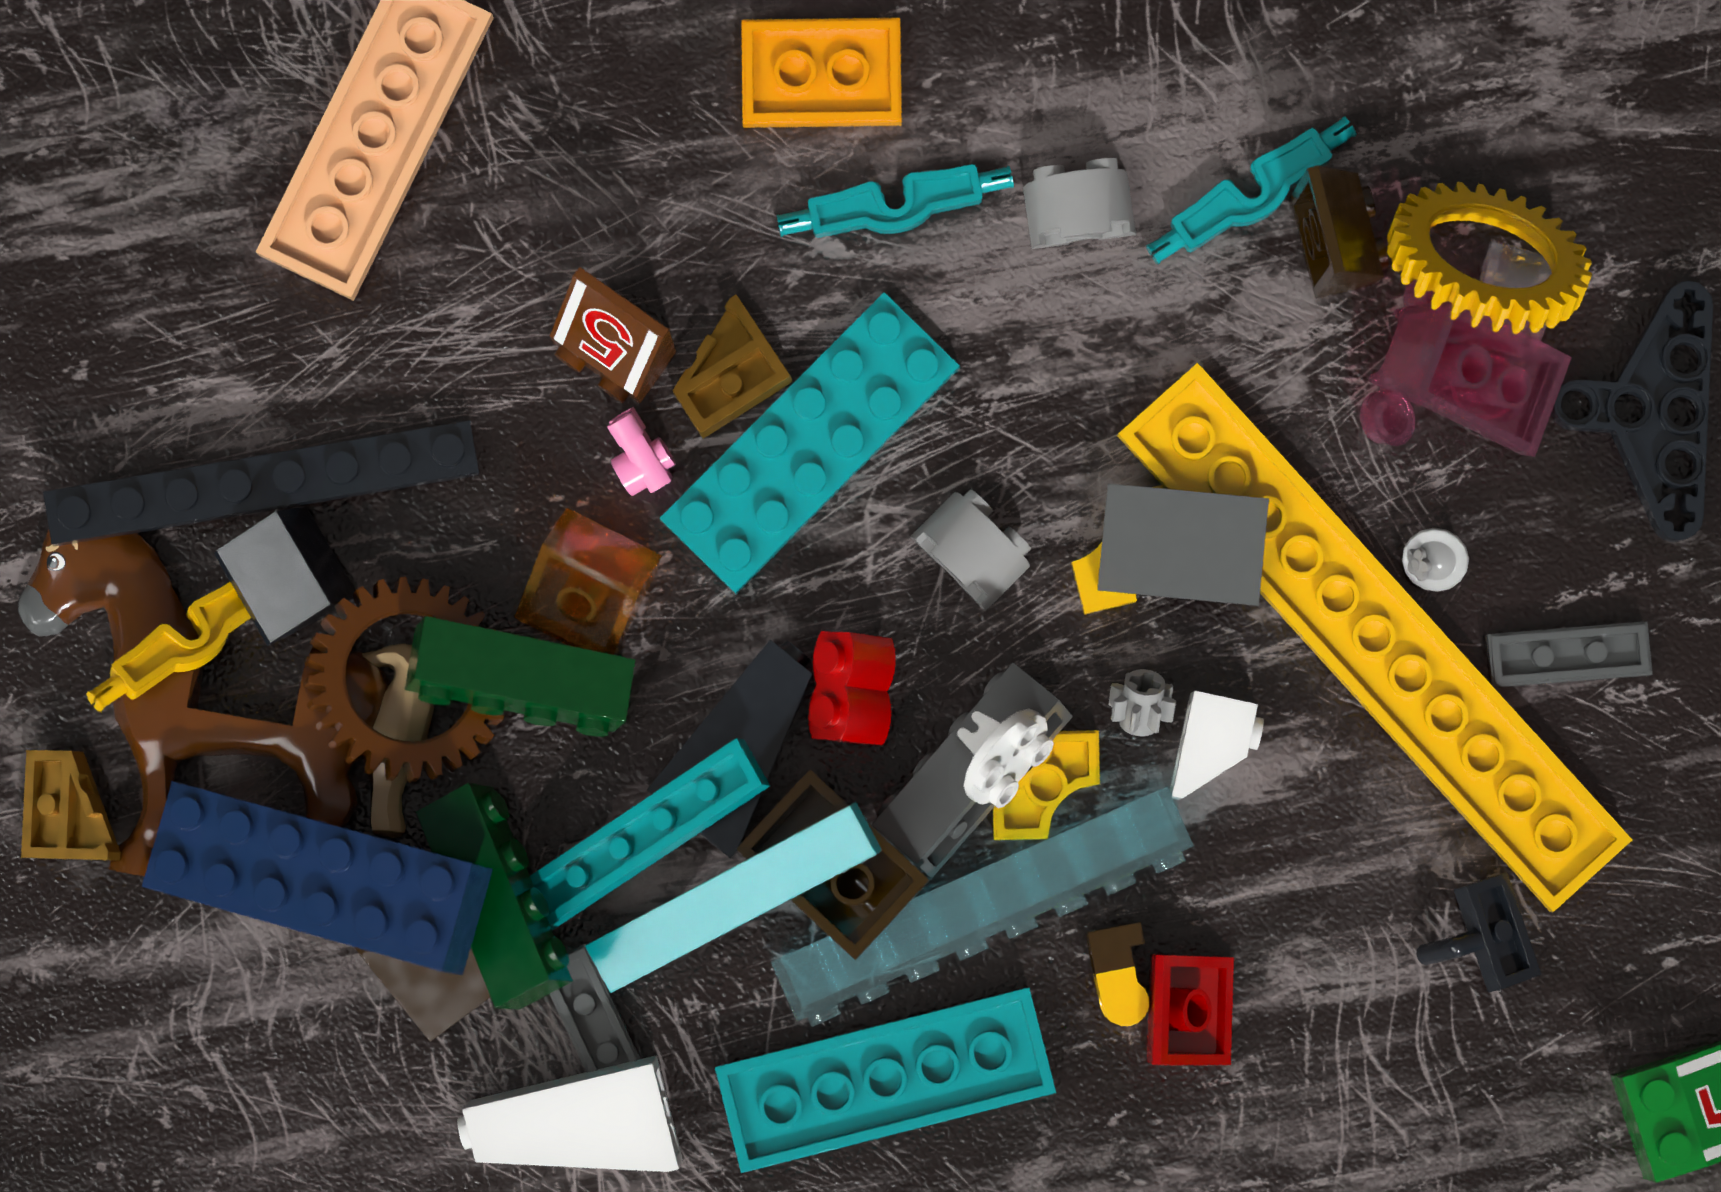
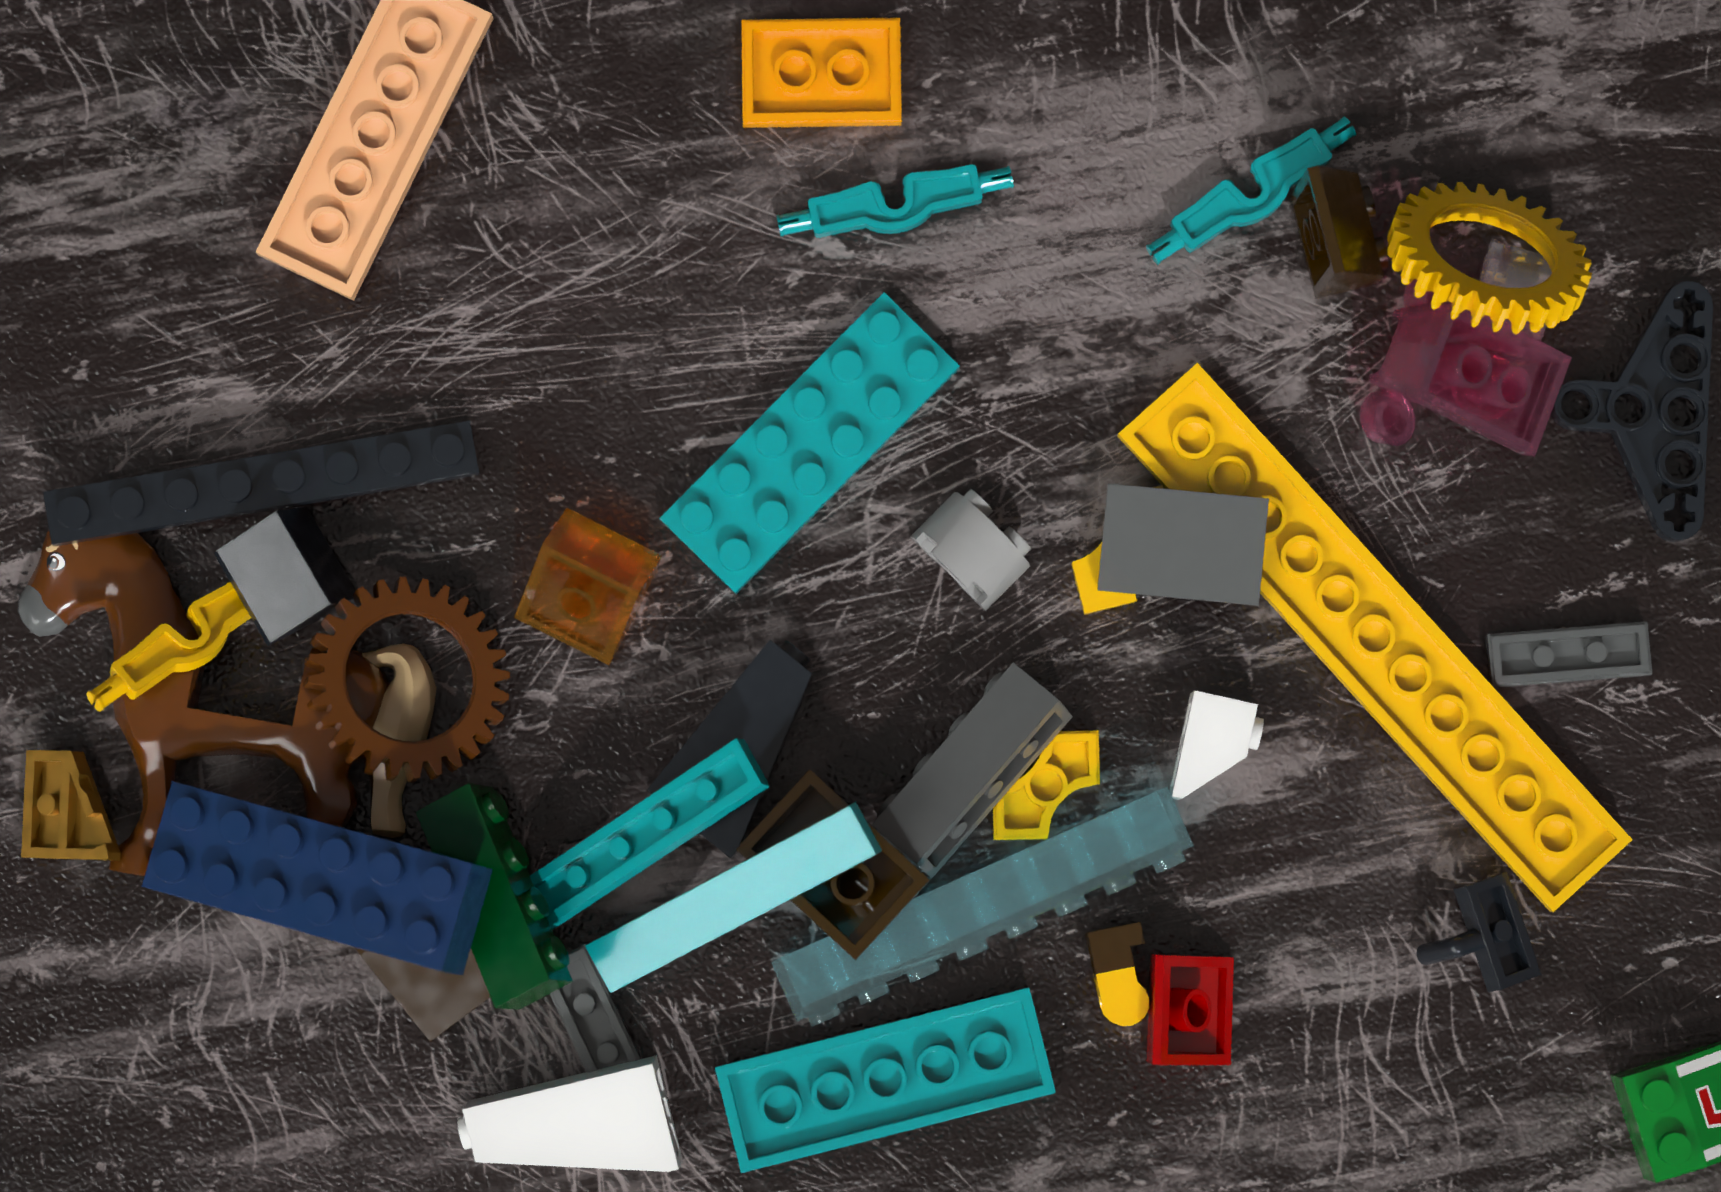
(519, 676): dark green brick -> none
(610, 338): reddish brown slope -> none
(643, 461): bright pink plate -> none
(730, 373): pearl gold wing -> none
(852, 688): red brick -> none
(1003, 754): white plate -> none
(1078, 204): light grey cylinder -> none
(1142, 702): light grey gear -> none
(1435, 559): light grey hat -> none

